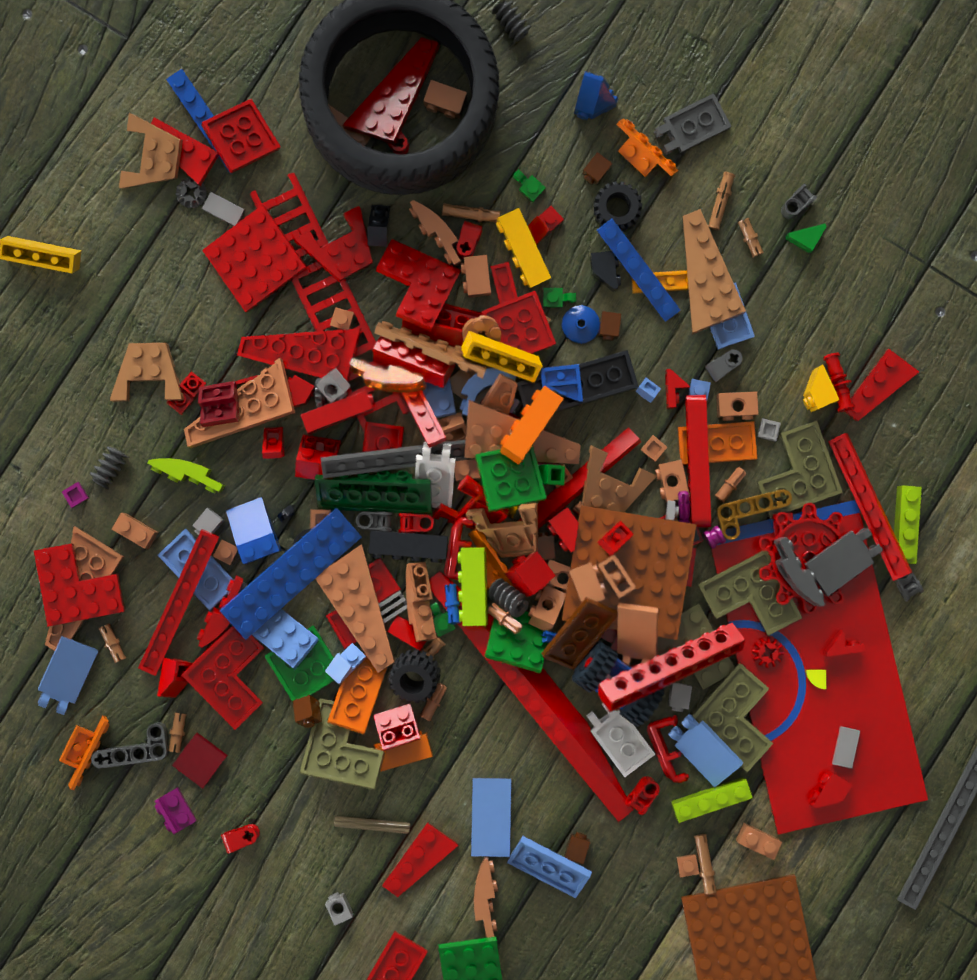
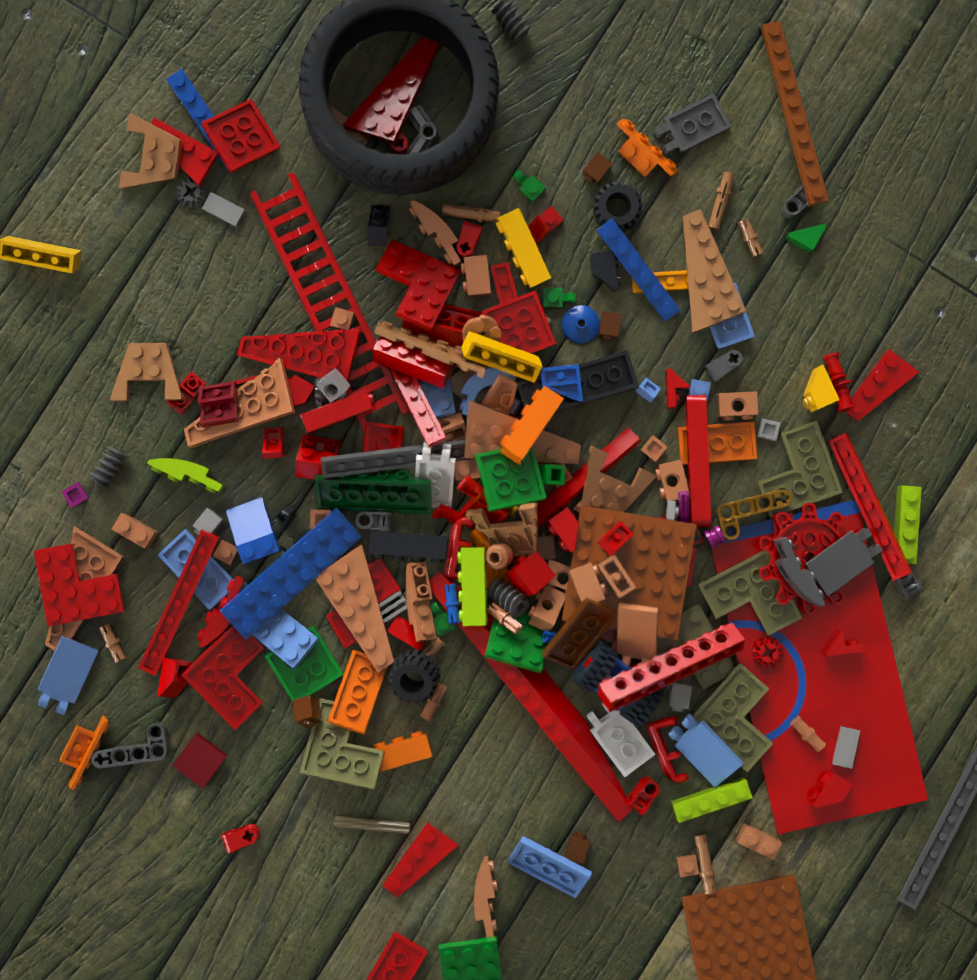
(175, 811): magenta bracket -> none
(177, 732): medium nougat pin -> none
(254, 258): red plate -> none
(339, 917): light grey brick -> none
(345, 664): light blue slope -> none
(346, 253): red wing -> none
(390, 380): clear orange slope -> none
(397, 727): slope -> none
(412, 523): red piece -> none
(422, 124): none -> flat silver piece
(445, 99): nougat brick -> none
(491, 817): medium blue tile -> none
(499, 555): none -> nougat head
(594, 97): blue wedge -> none
(730, 484): nougat axle -> none
(794, 113): none -> dark orange plate
(808, 733): none -> nougat pin
(817, 678): neon yellow tile -> none

